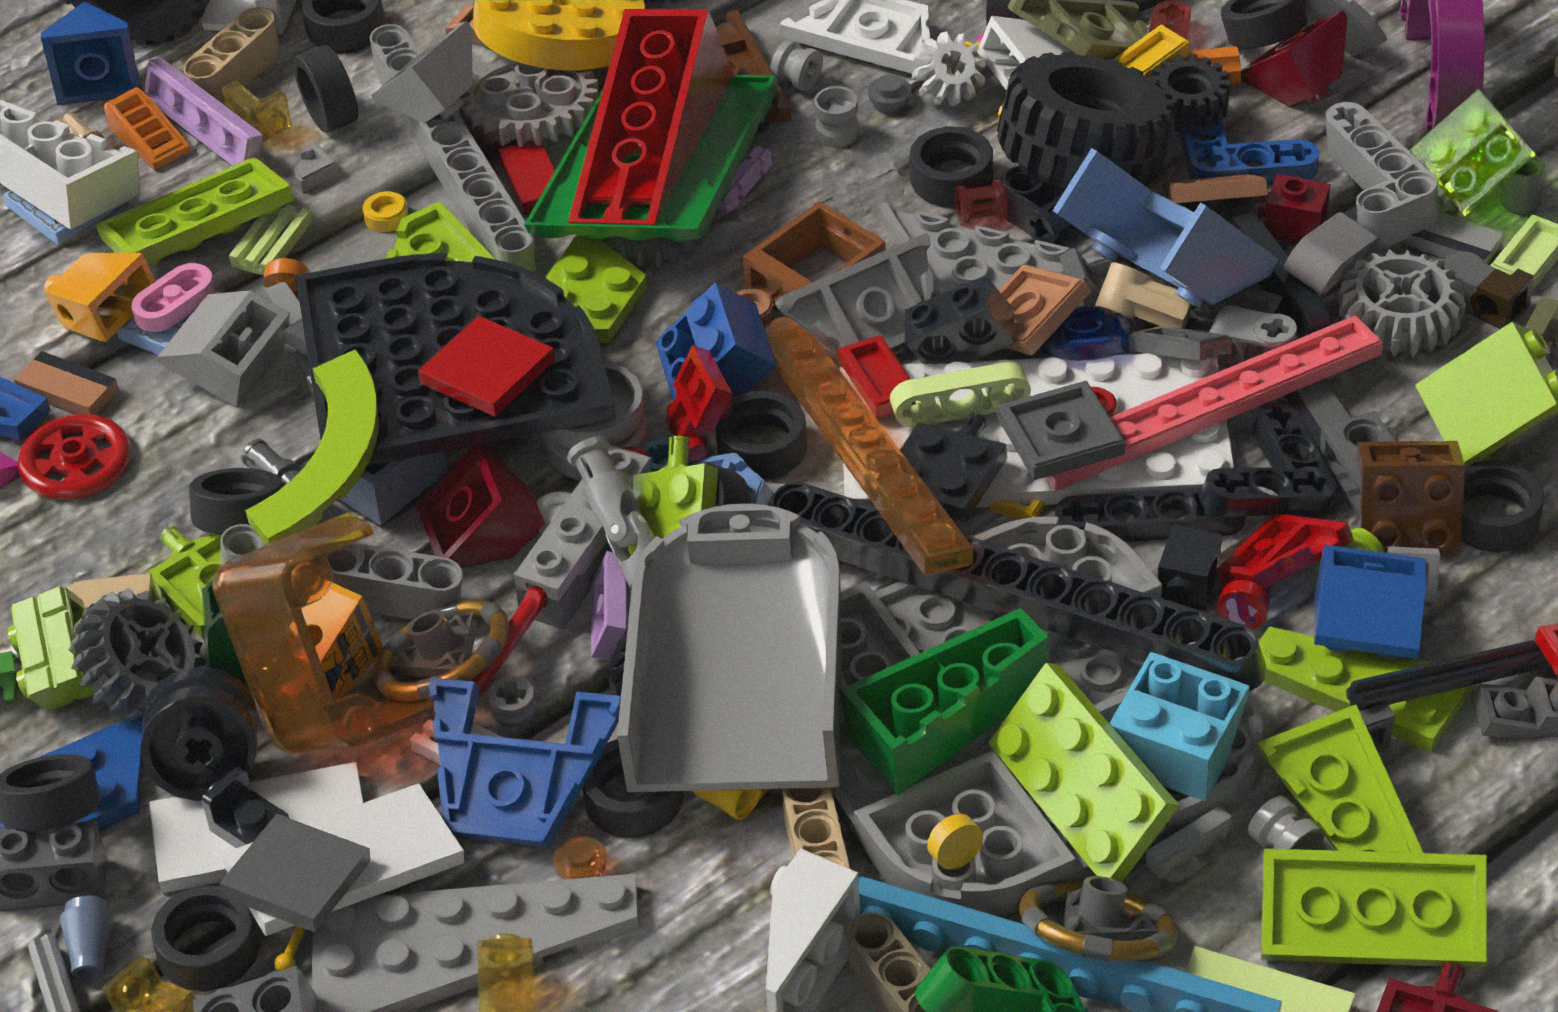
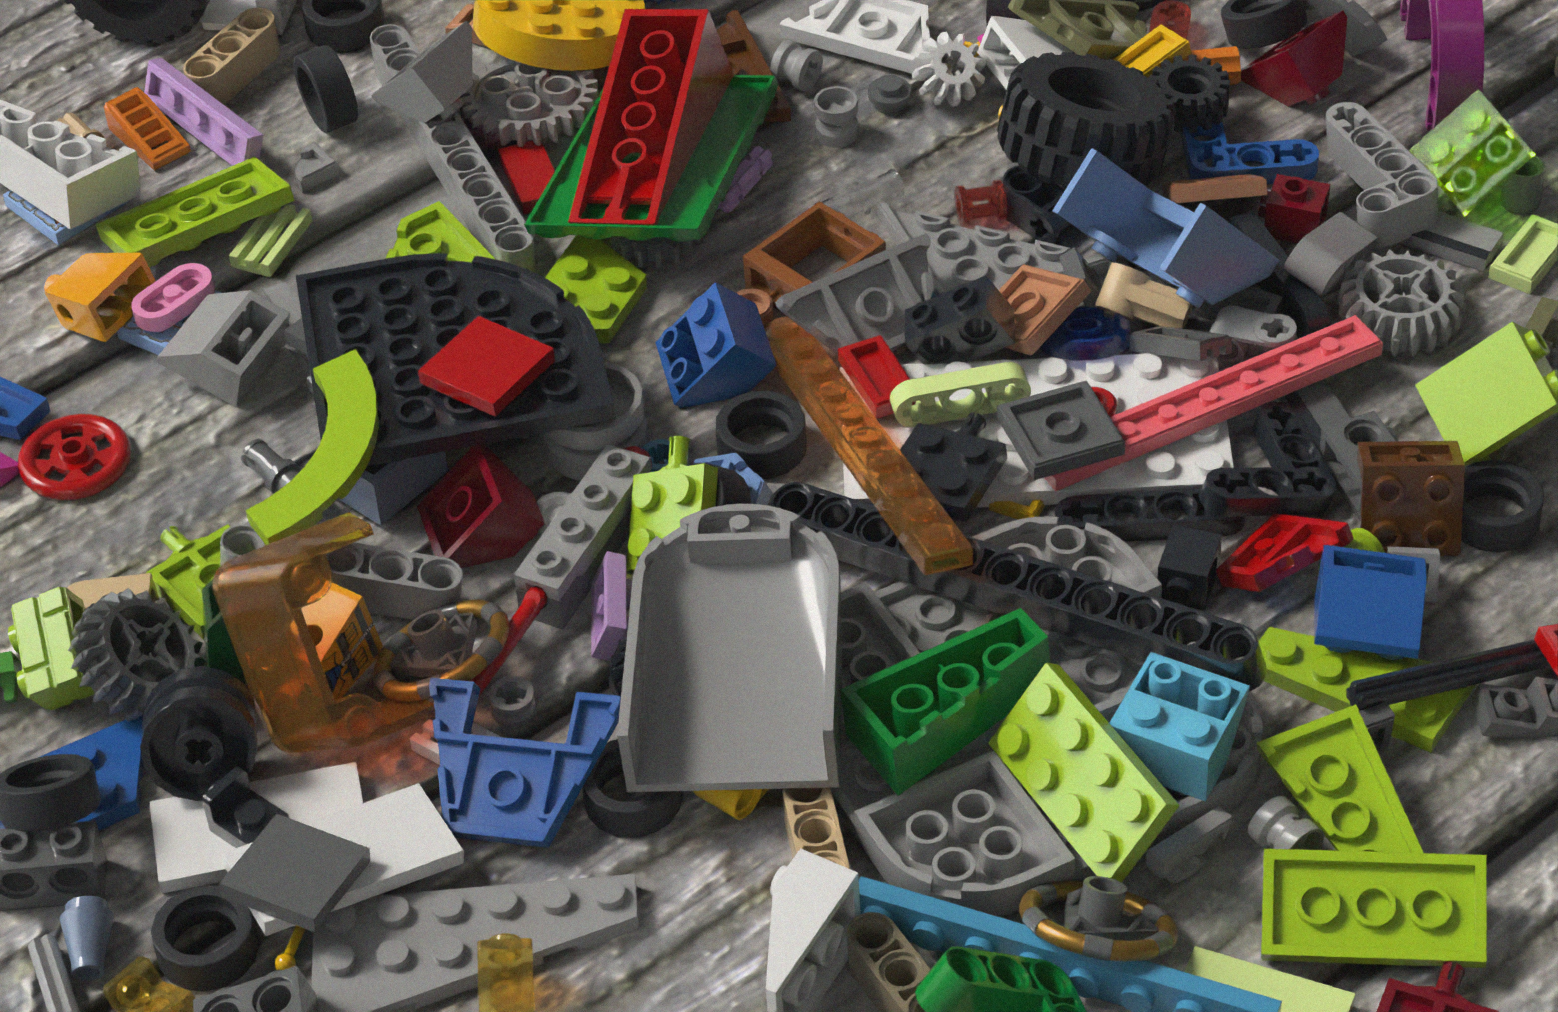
(68, 384): nougat tile -> none
(89, 56): blue slope -> none
(223, 495): black tyre -> none
(266, 115): clear yellow bracket -> none
(284, 271): orange tile -> none
(384, 211): yellow tile -> none
(580, 858): clear orange plate -> none
(612, 502): light grey piece -> none
(699, 402): red plate -> none
(949, 144): black tyre -> none
(955, 841): yellow tile -> none
(1244, 603): red tile -> none
(1489, 291): dark brown leg -> none

